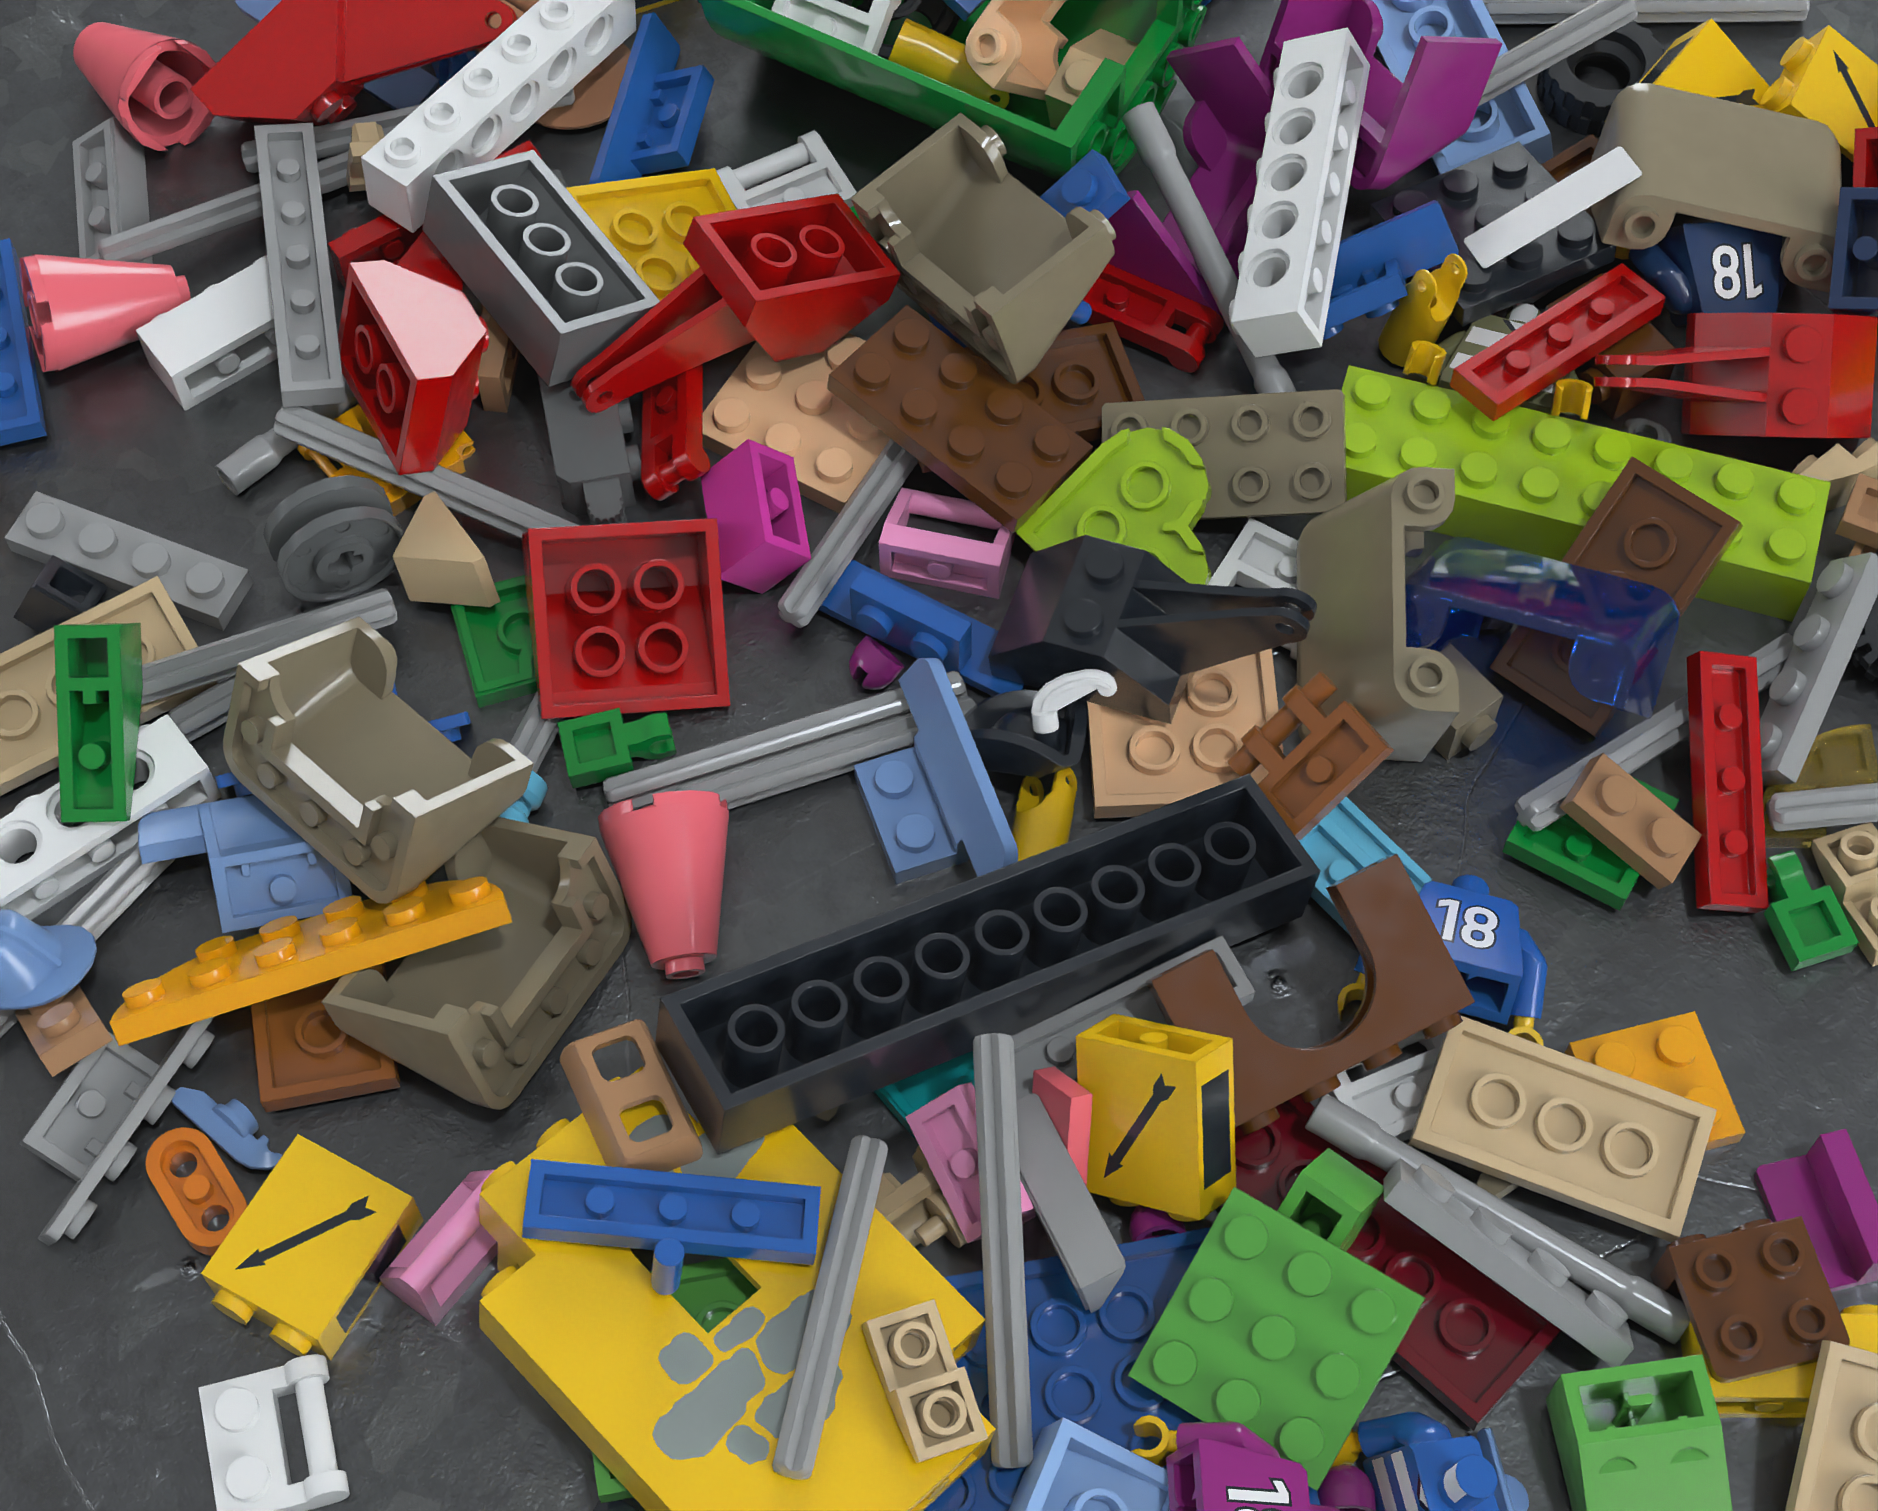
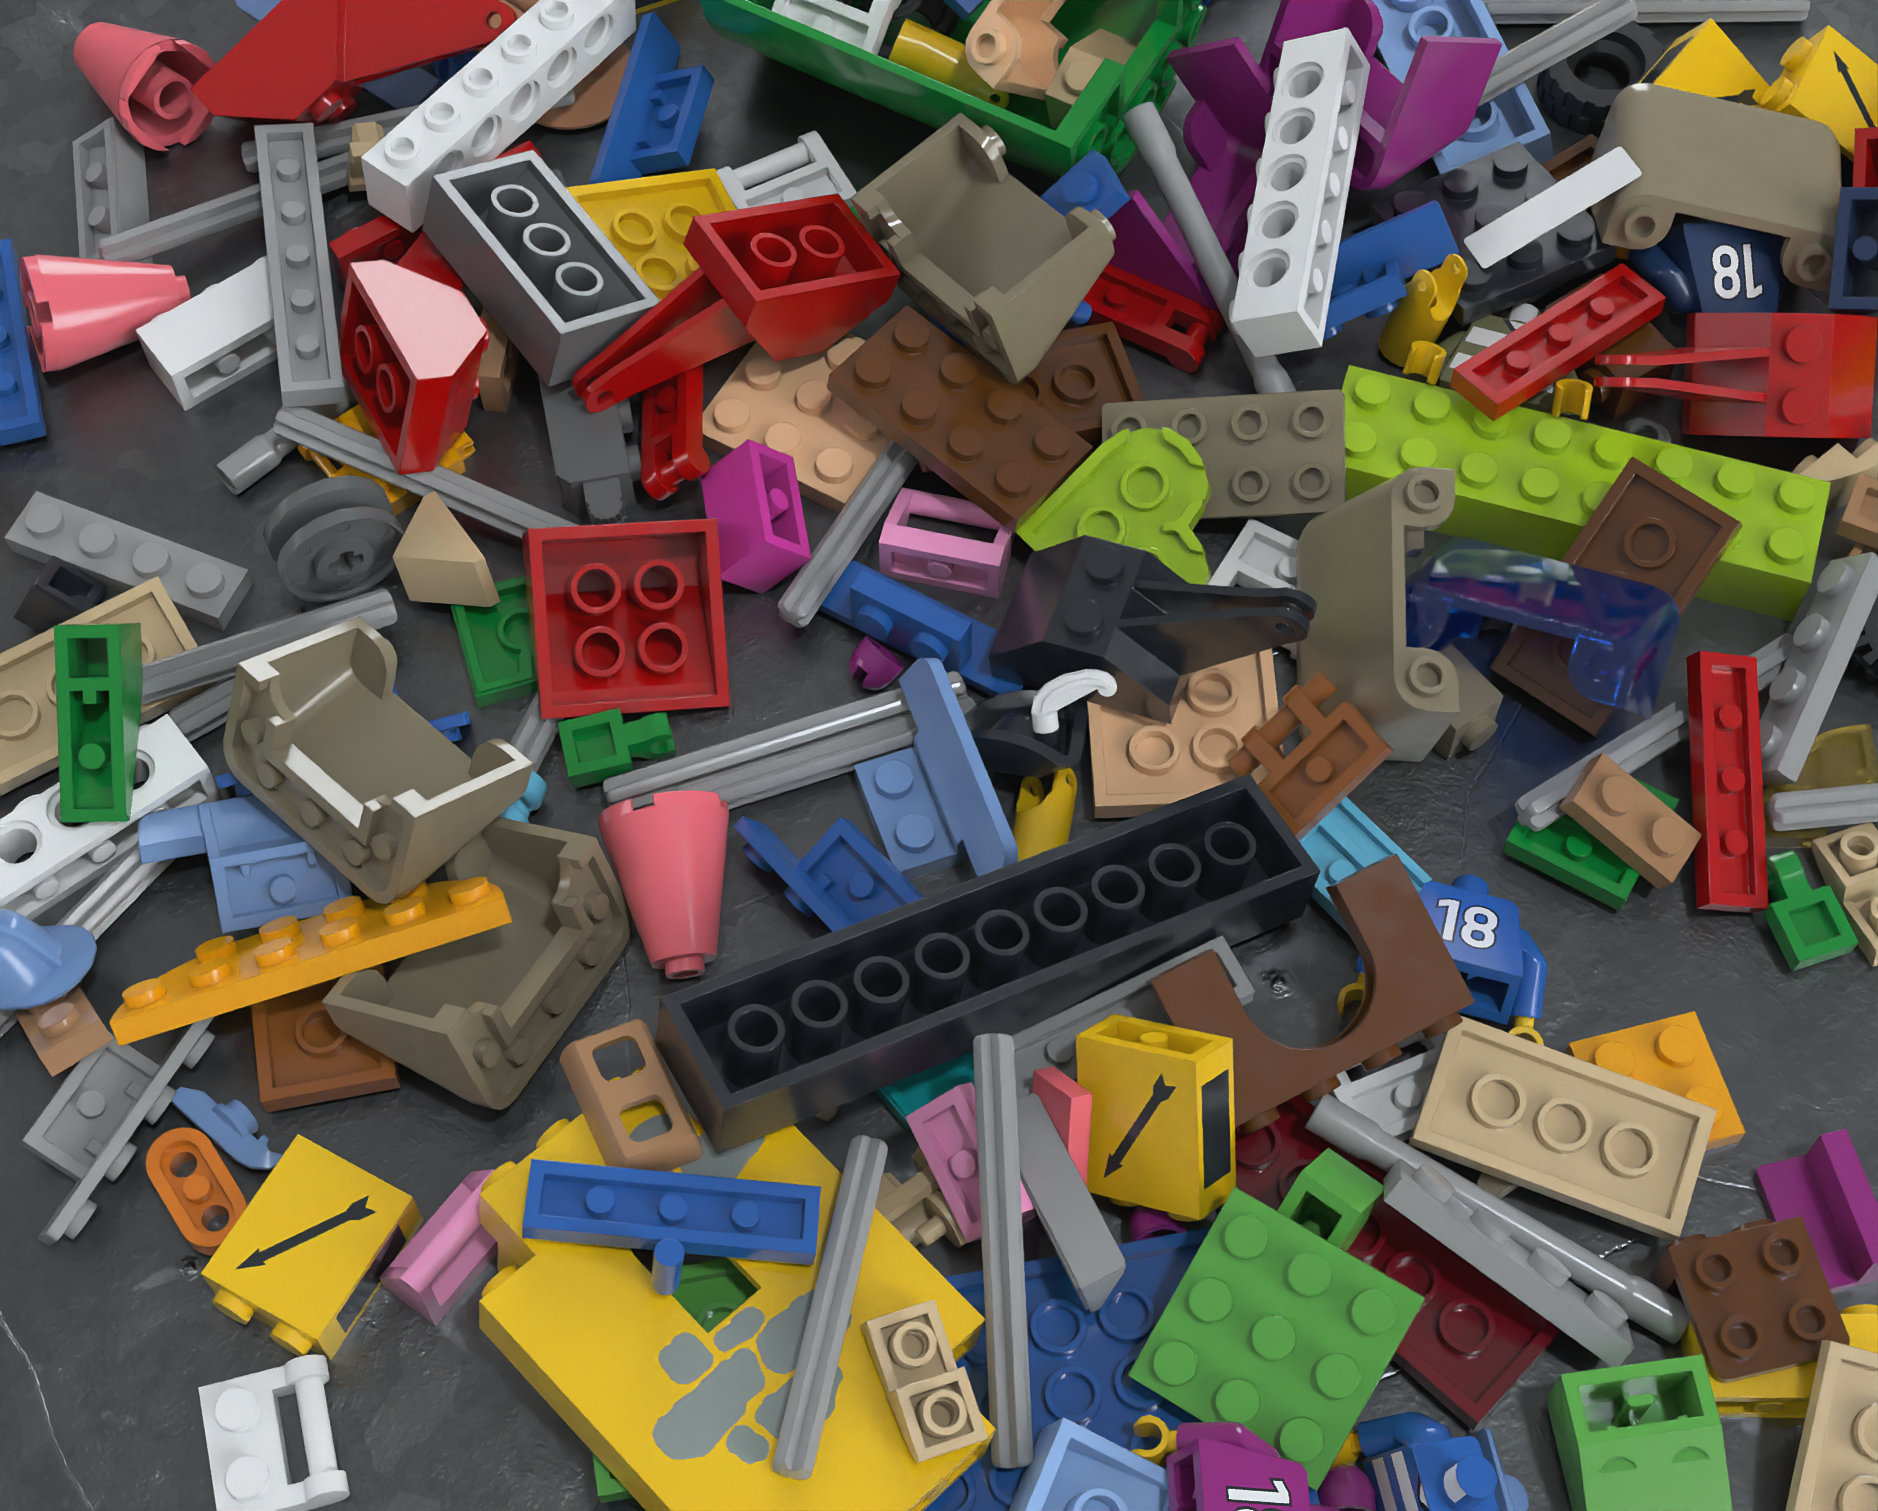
(838, 879): none -> blue bracket

